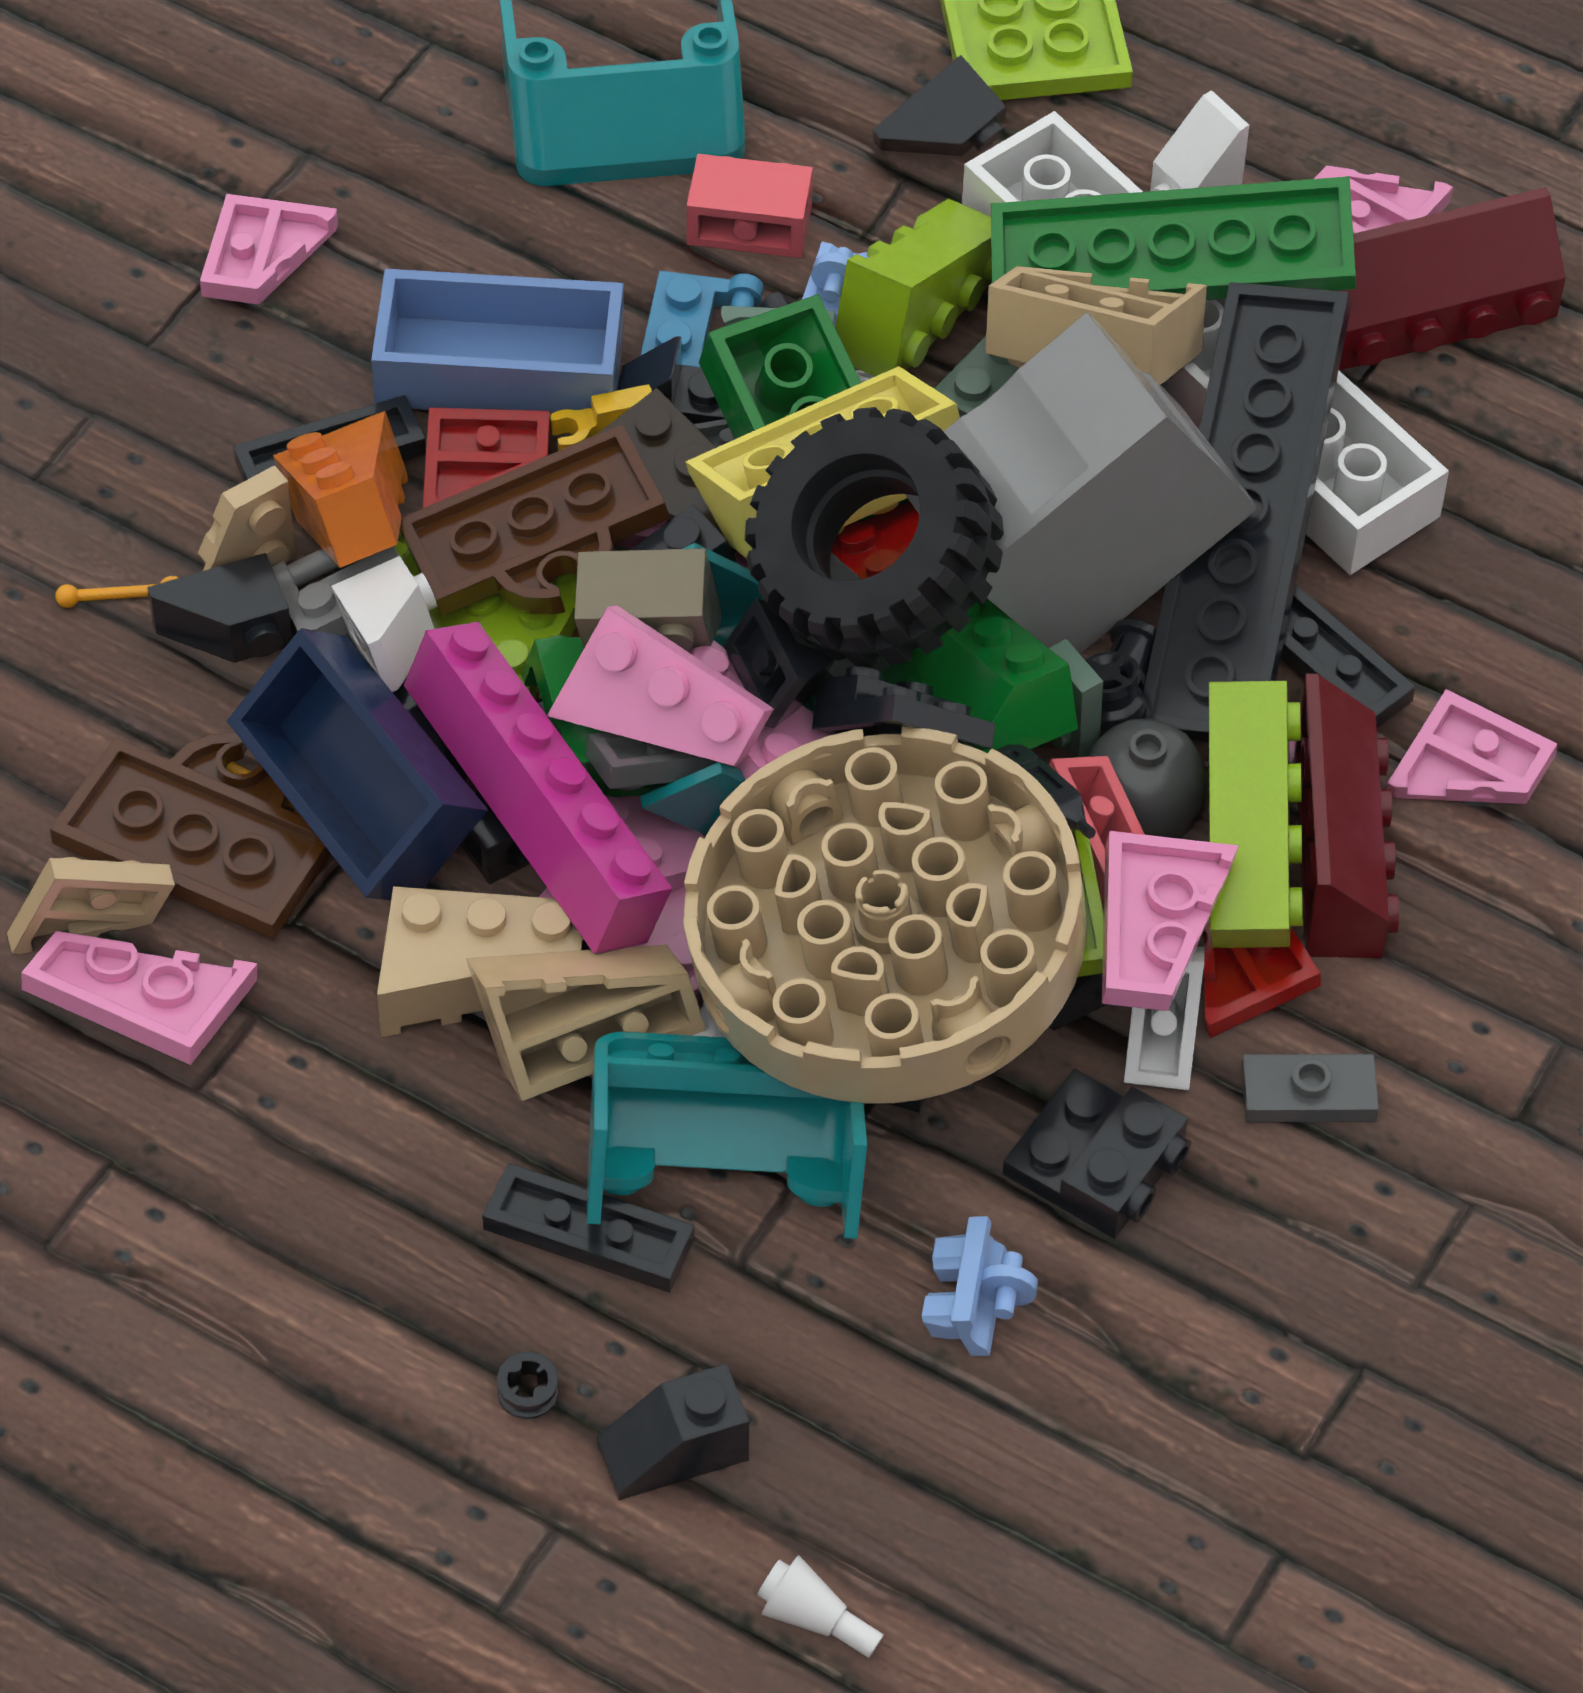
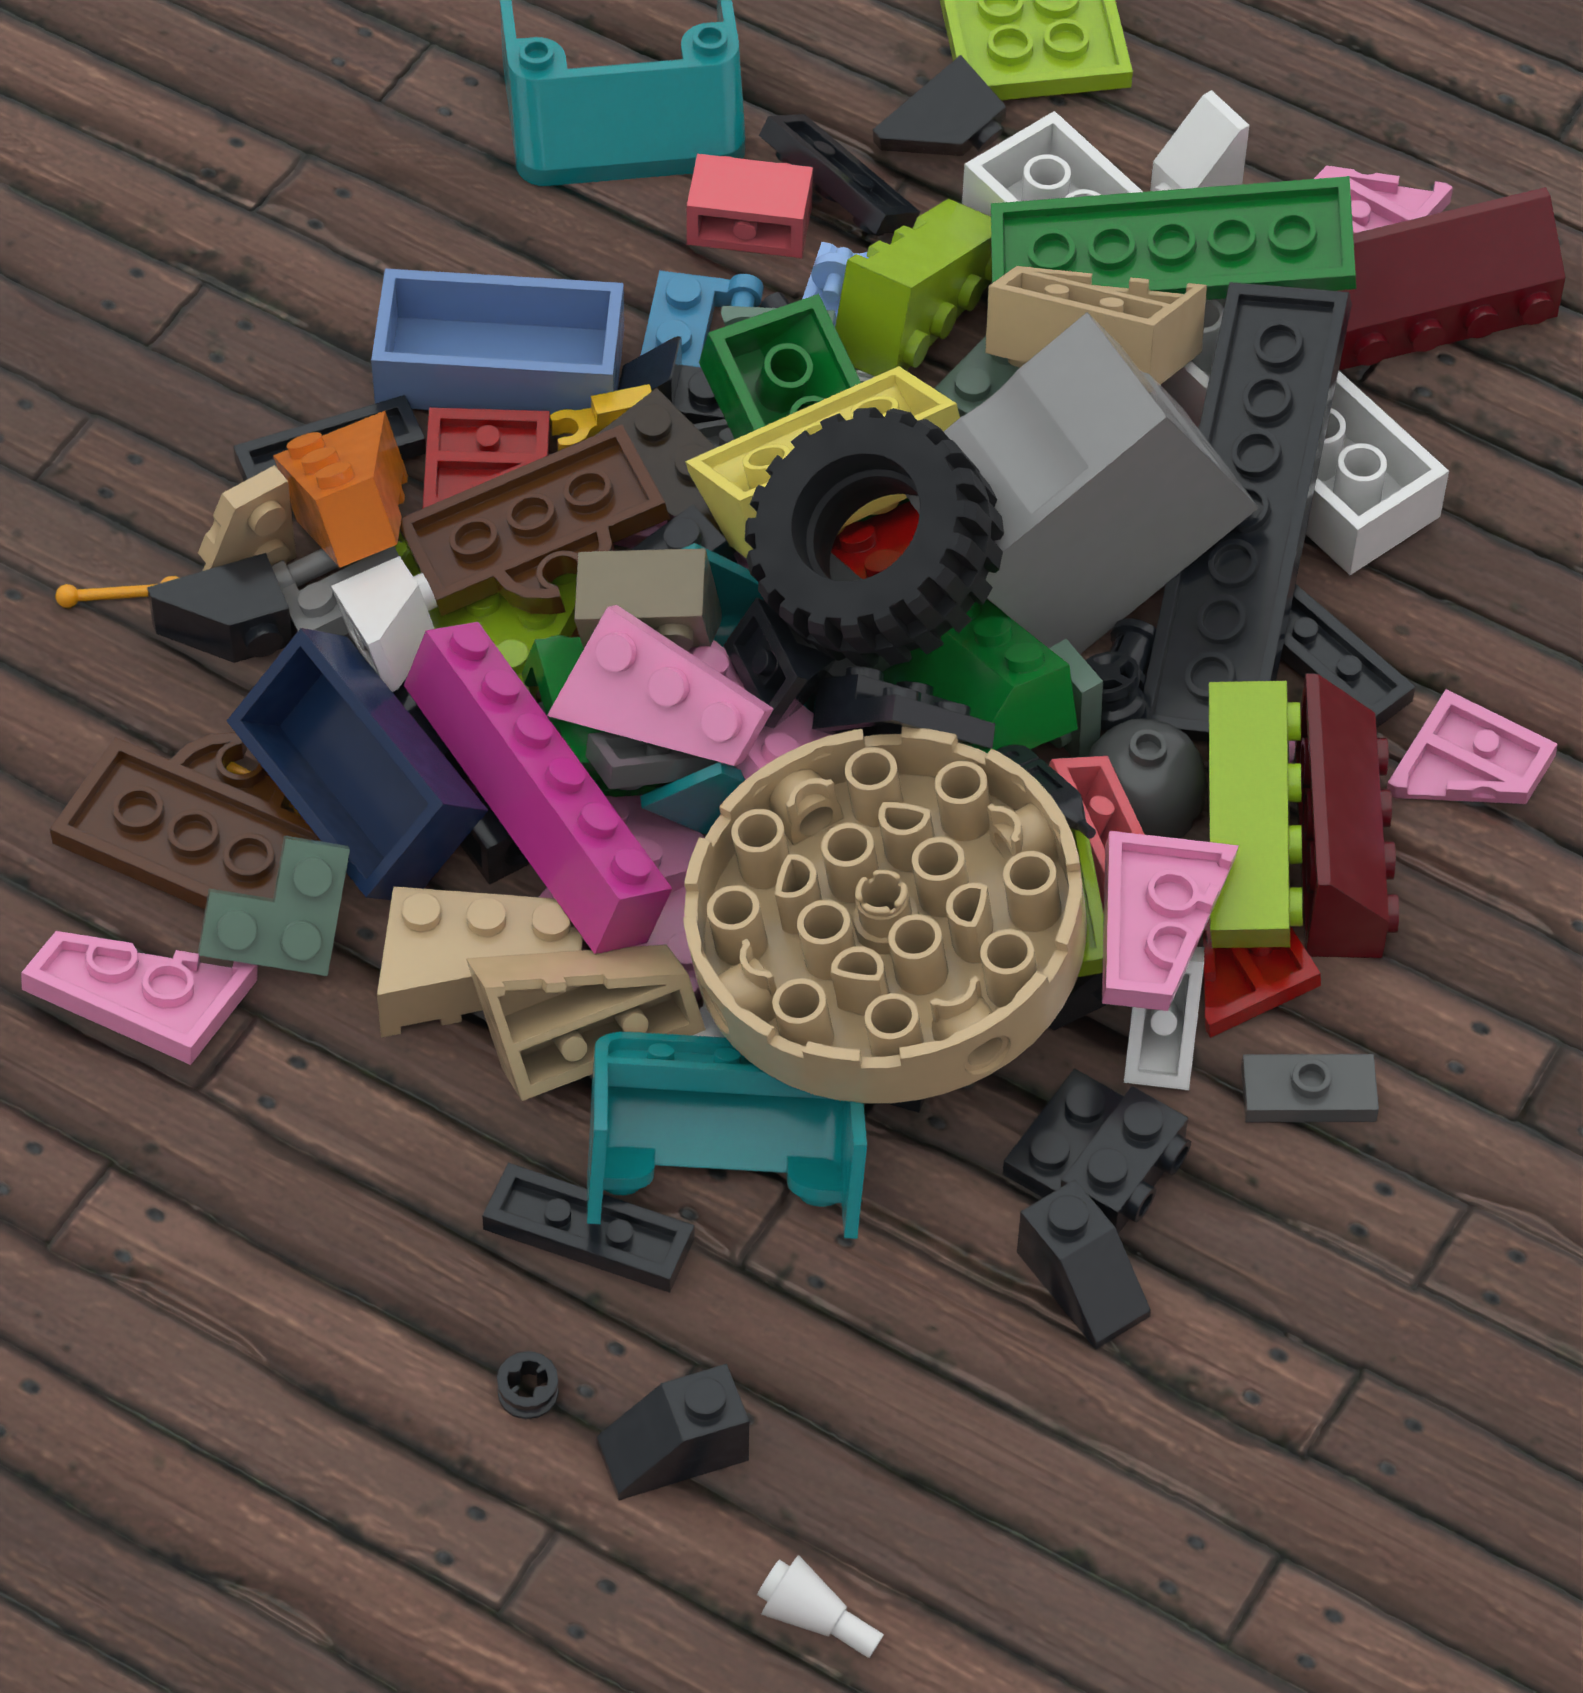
(90, 899): tan wing -> none
(261, 246): bright pink wing -> none
(292, 928): none -> sand green plate
(839, 174): none -> black plate
(987, 1287): light blue hips -> none
(1082, 1263): none -> black slope

